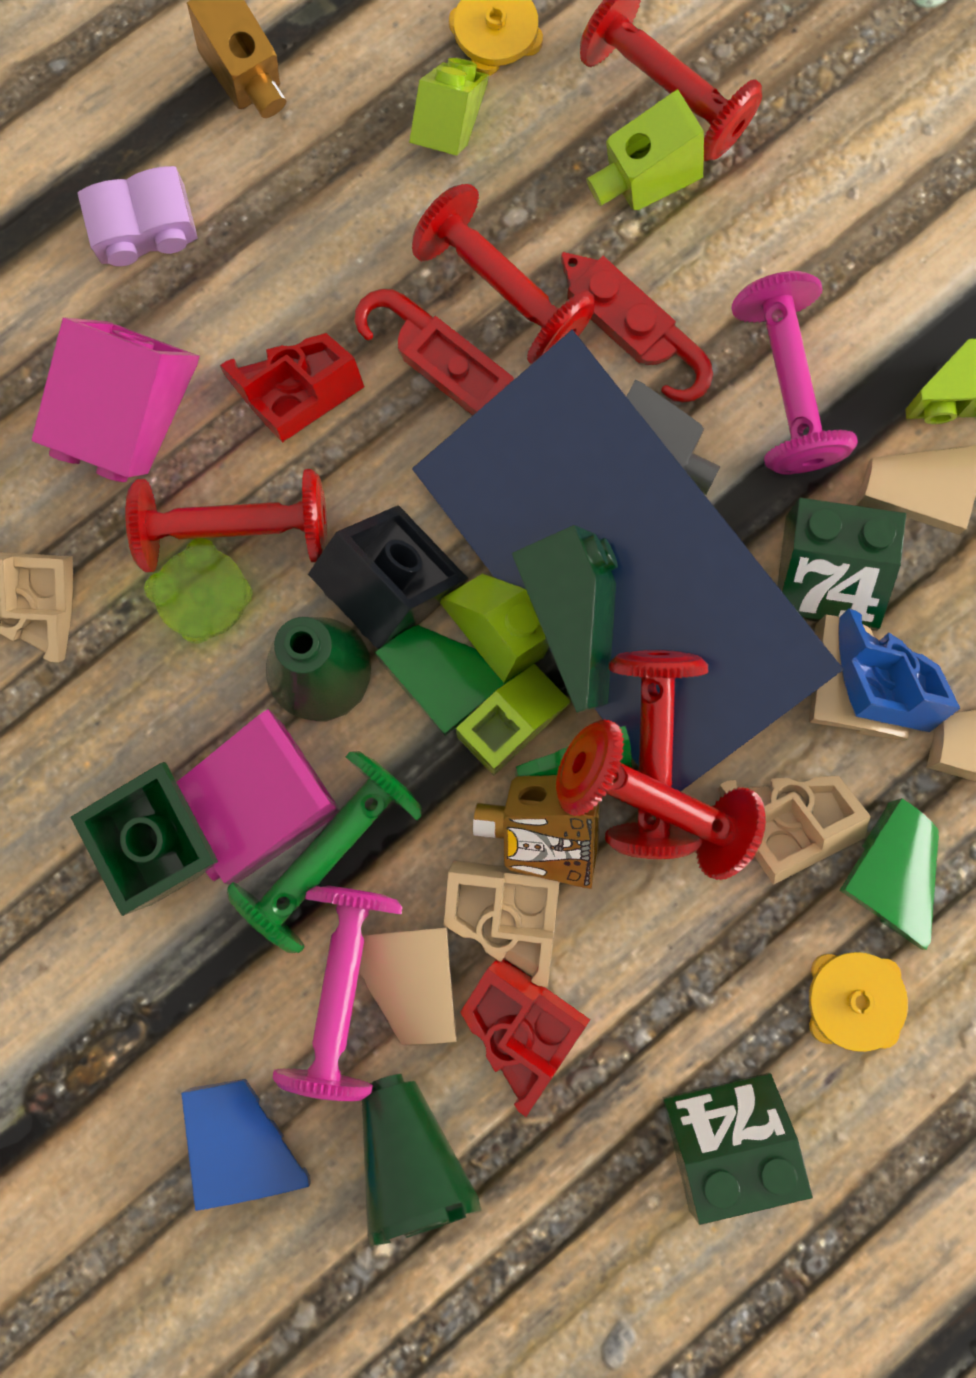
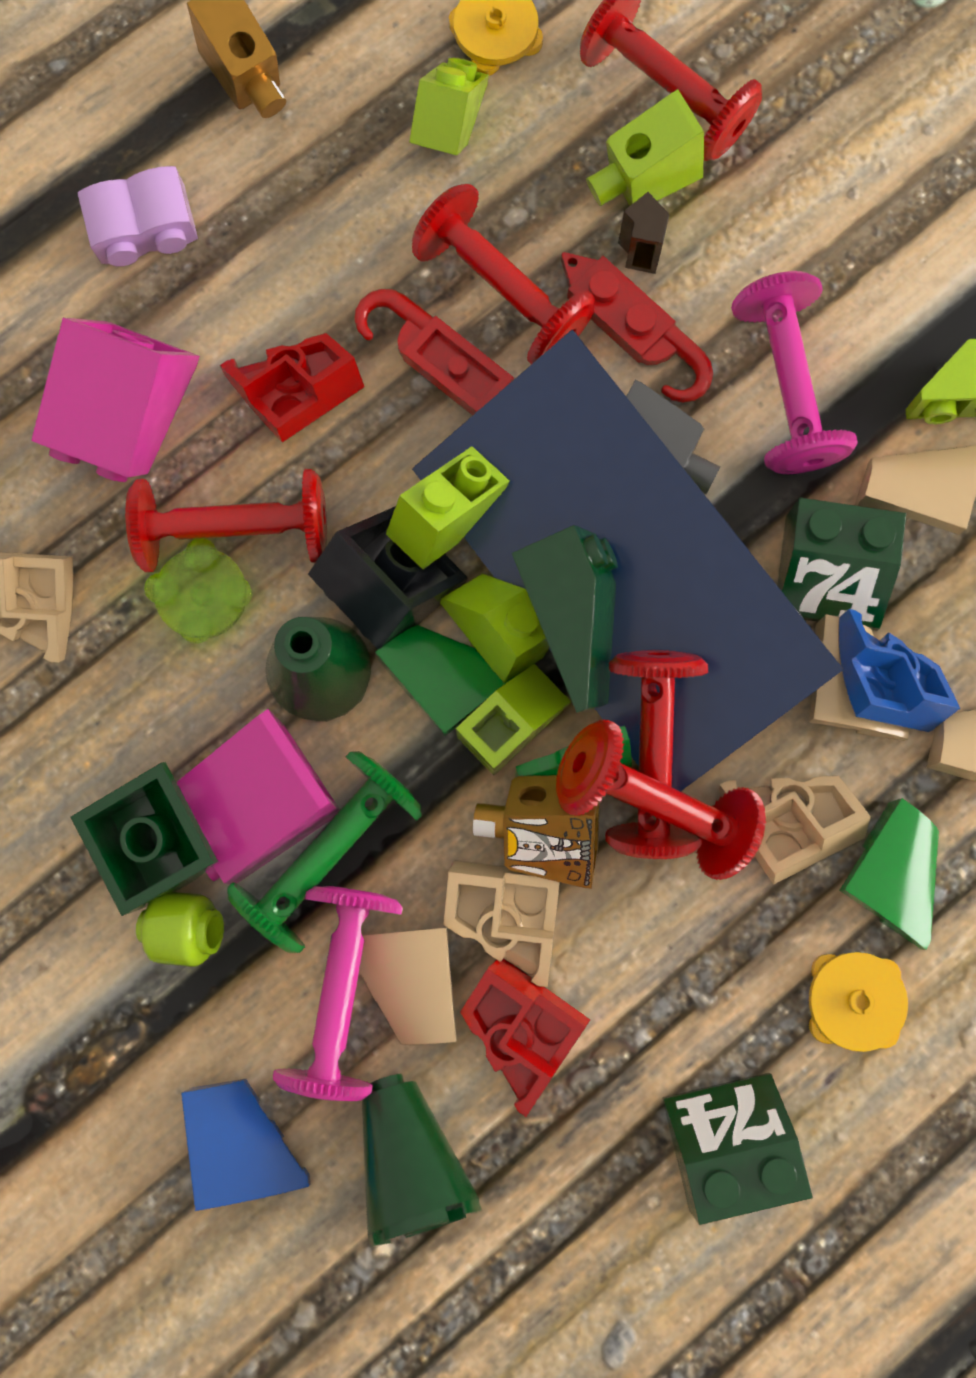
(180, 929): none -> lime head
(445, 506): none -> lime slope
(643, 233): none -> dark brown piece

